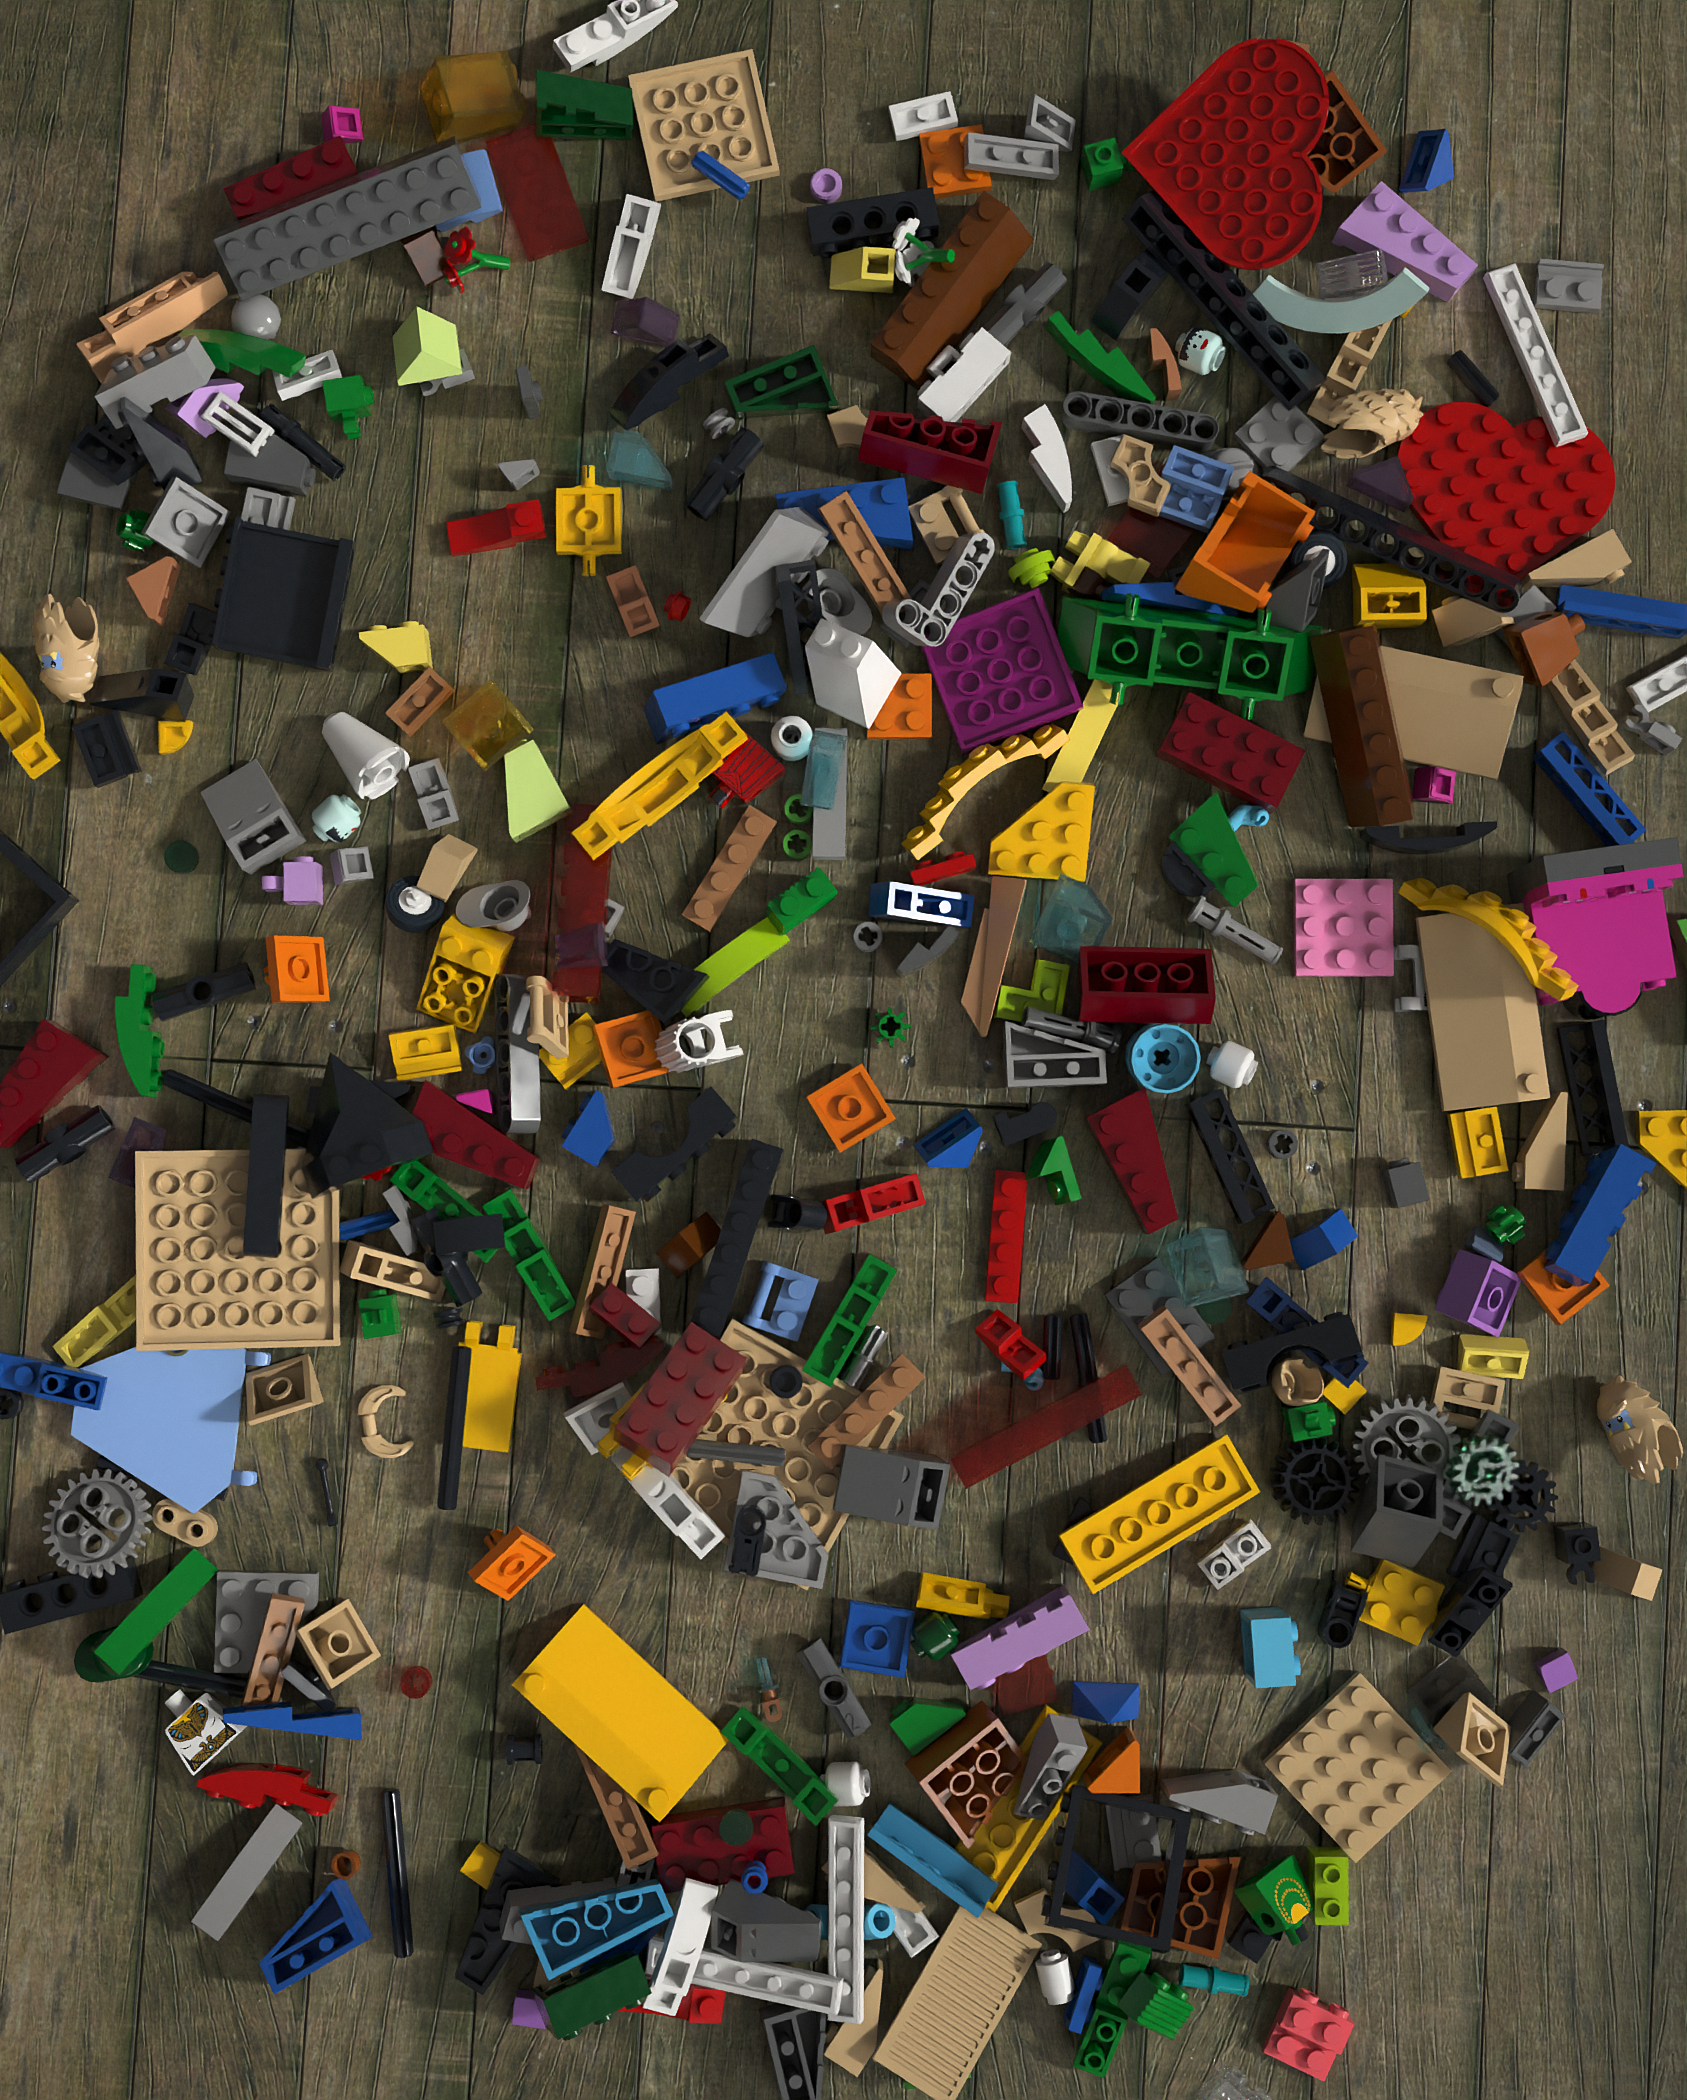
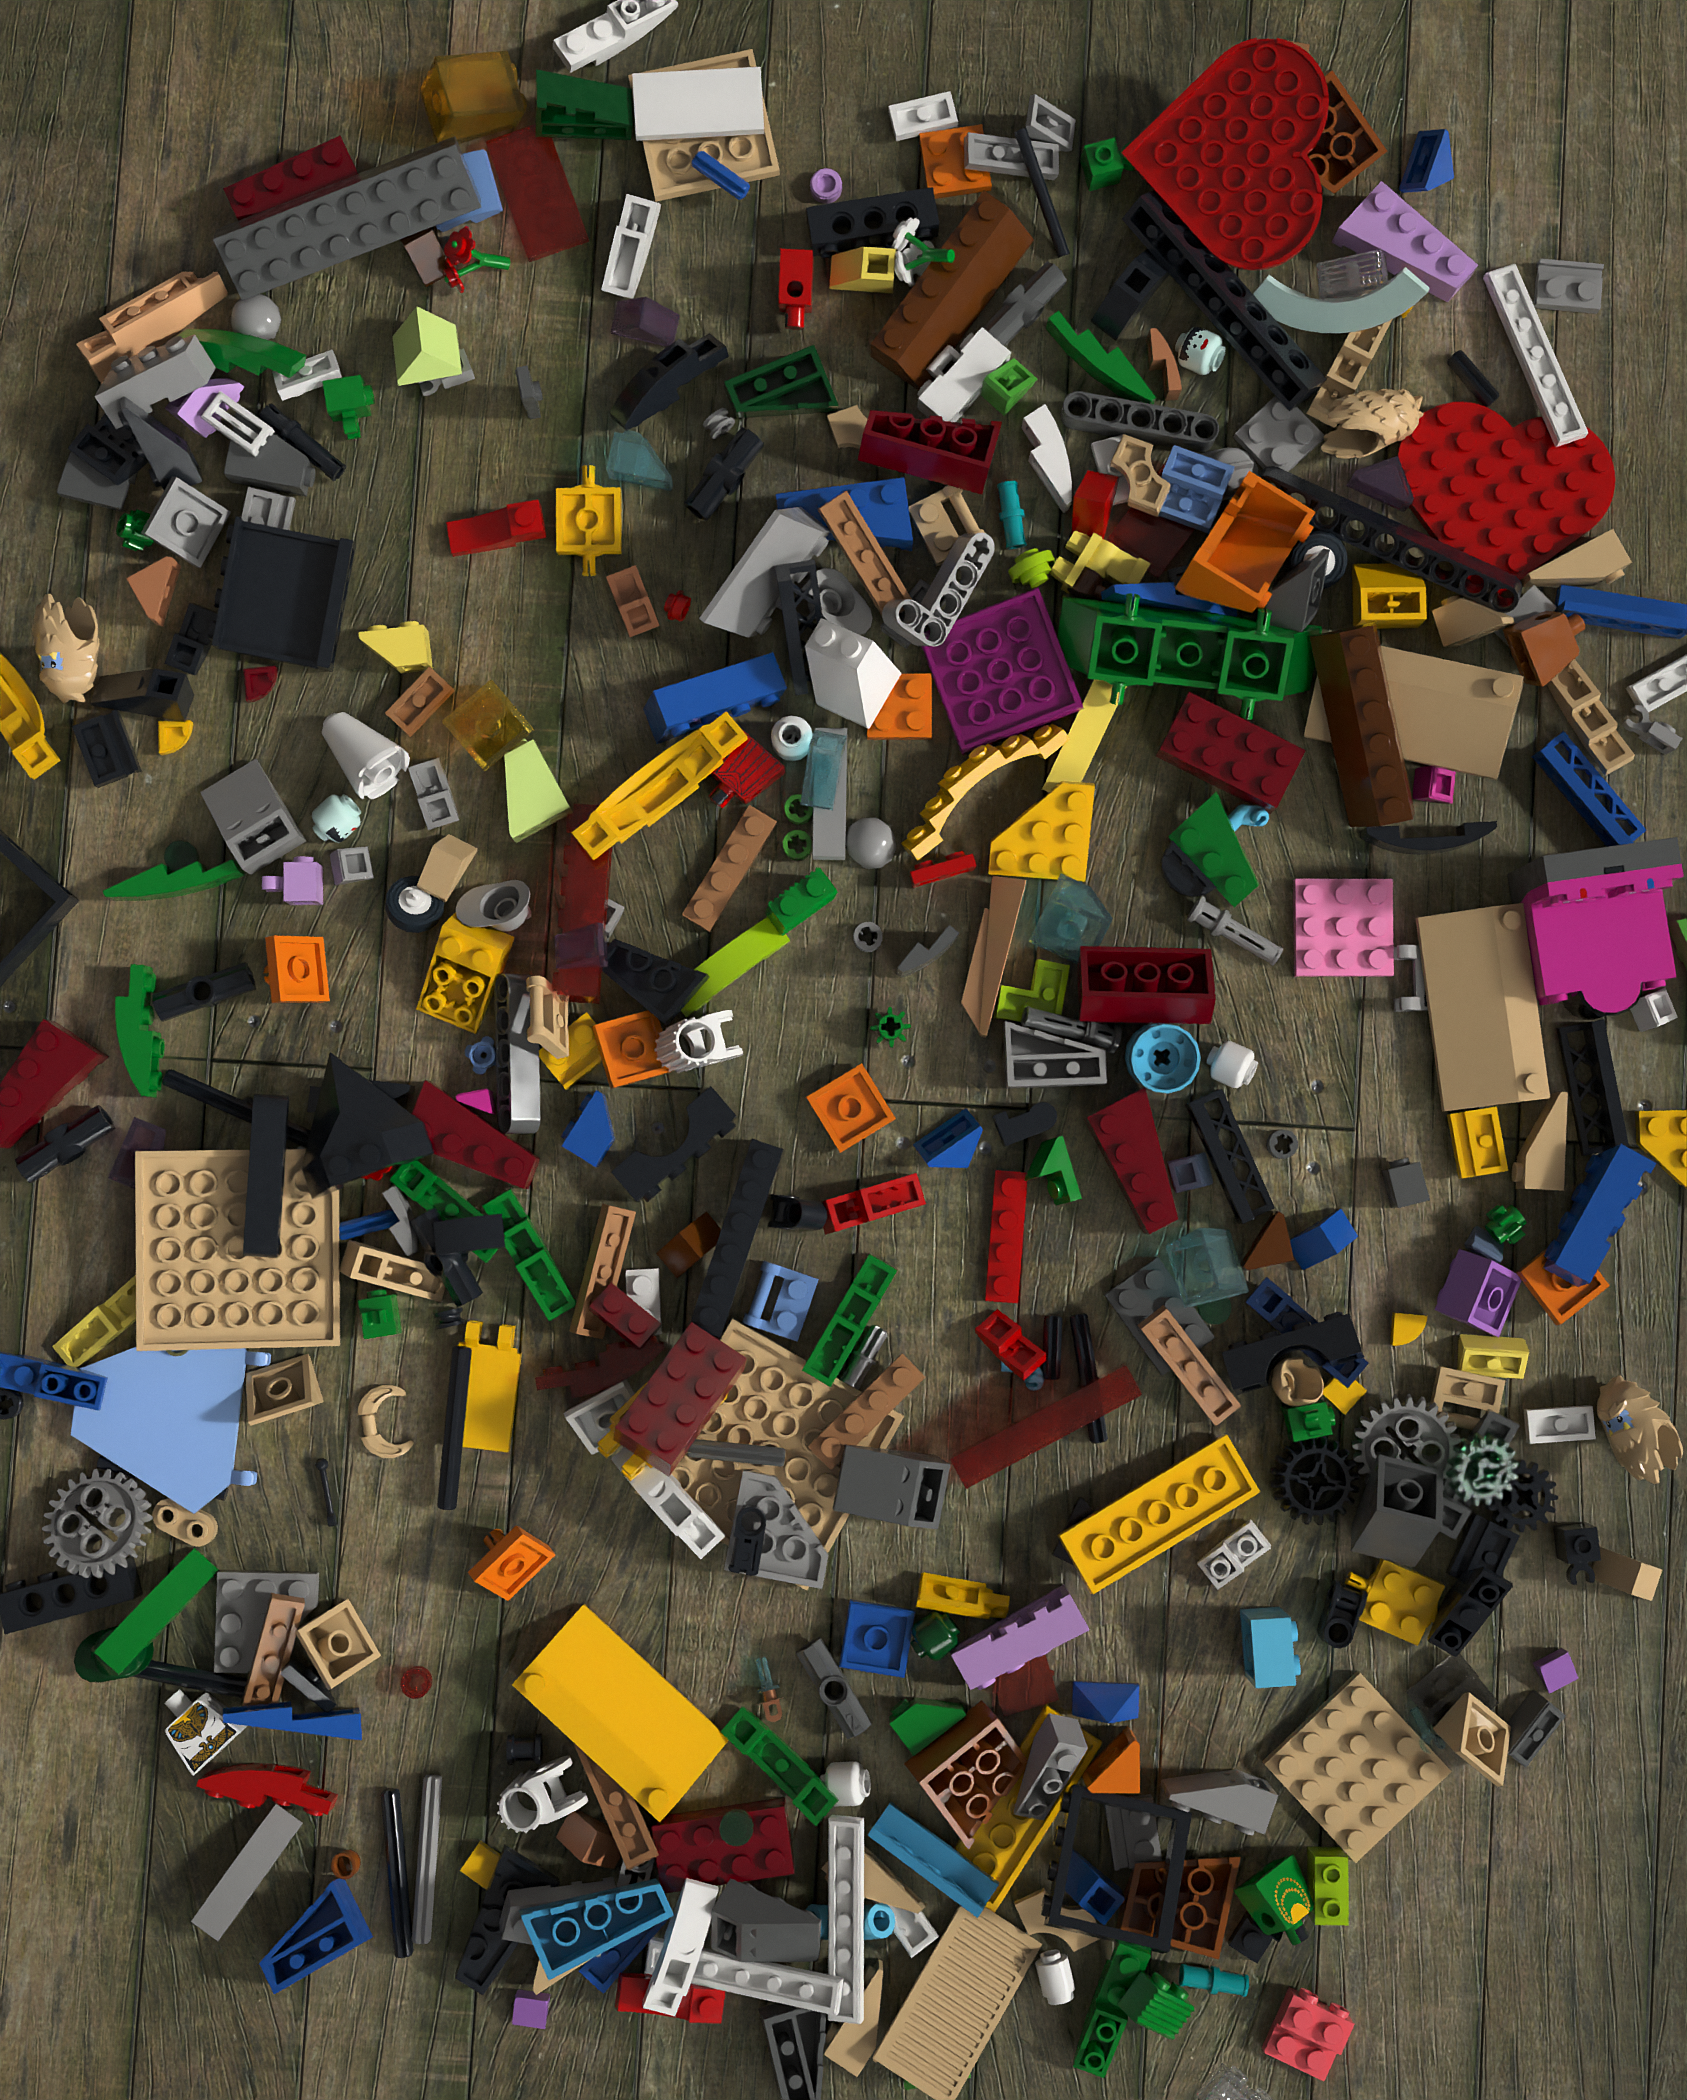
(163, 883): none -> green slope
(259, 682): none -> dark red tile
(342, 122): dark pink slope -> none
(425, 1051): yellow plate -> none
(427, 1859): none -> light grey axle
(518, 472): light grey slope -> none
(548, 1810): none -> white piece
(589, 1840): none -> nougat slope
(592, 1995): dark green wedge -> none
(698, 103): none -> white tile
(751, 1884): blue pin -> none
(786, 1381): black tile -> none
(795, 275): none -> red torso
(870, 843): none -> light grey hair
(920, 905): blue slope -> none
(1007, 385): none -> bright green slope
(1042, 192): none -> black bar
(1086, 1983): blue plate -> none
(1094, 503): none -> red slope
(1190, 1172): none -> sand blue slope
(1505, 924): yellow piece -> none
(1559, 1424): none -> white plate
(1653, 1010): none -> white slope

